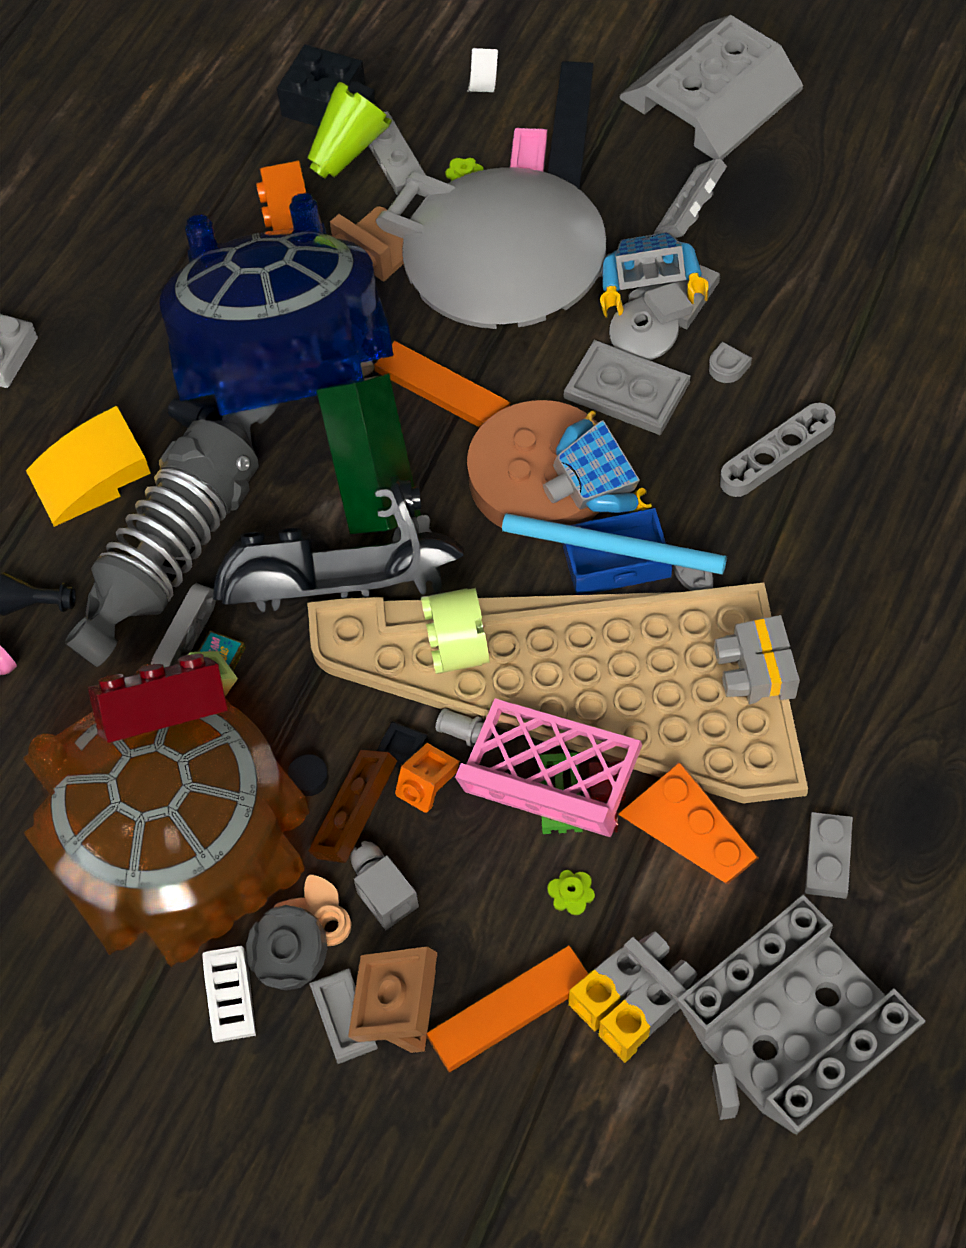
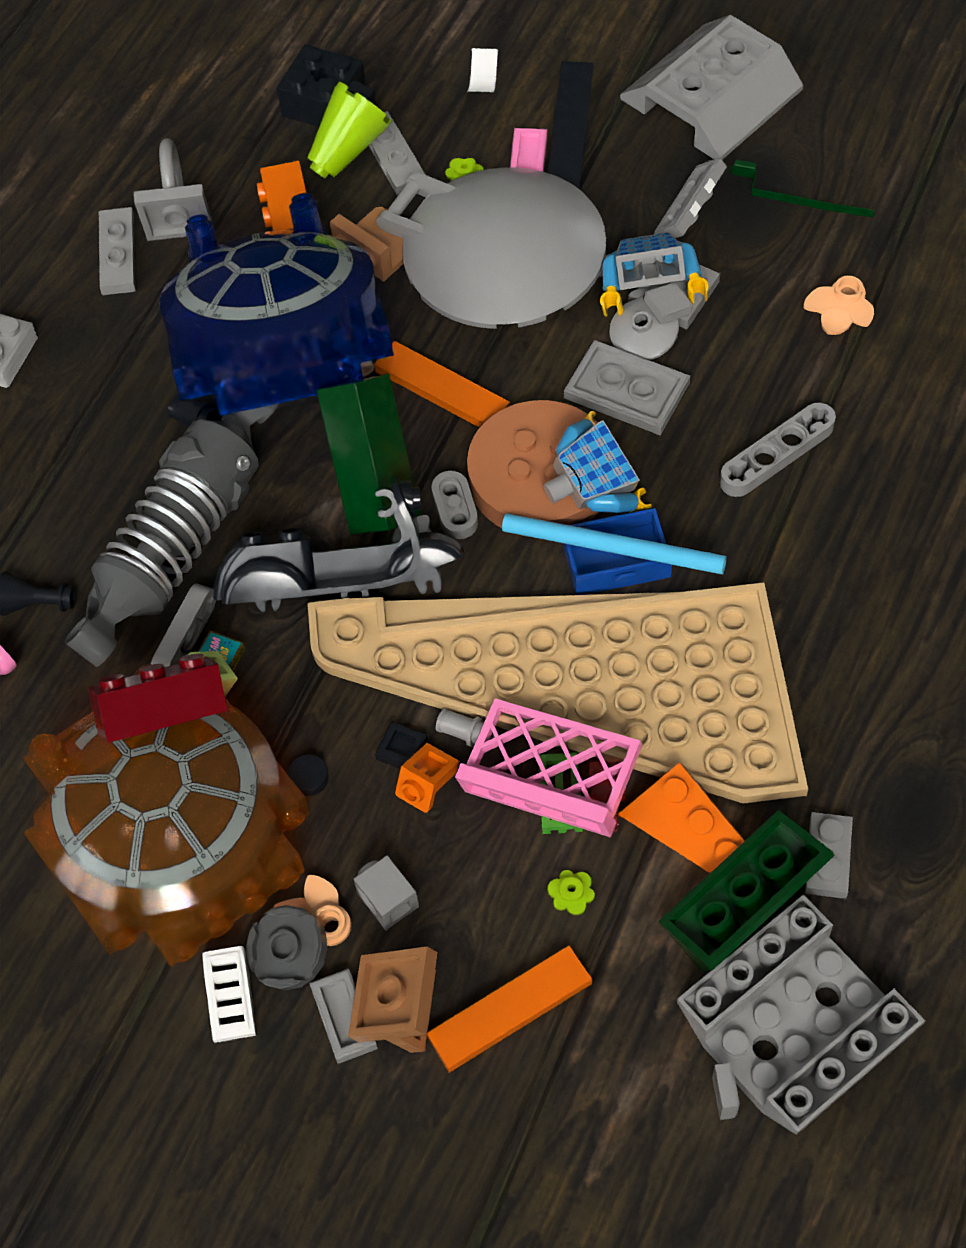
(87, 467): yellow slope -> none
(117, 251): none -> light grey plate
(167, 209): none -> light grey tile
(352, 806): reddish brown plate -> none
(364, 855): light grey hinge -> none
(454, 507): none -> light grey plate
(455, 630): yellowish green brick -> none
(631, 994): hips -> none
(693, 578): light grey tile -> none
(728, 363): light grey tile -> none
(745, 890): none -> dark green slope
(748, 169): none -> dark green piece
(762, 659): light grey hips -> none
(841, 309): none -> light nougat plate

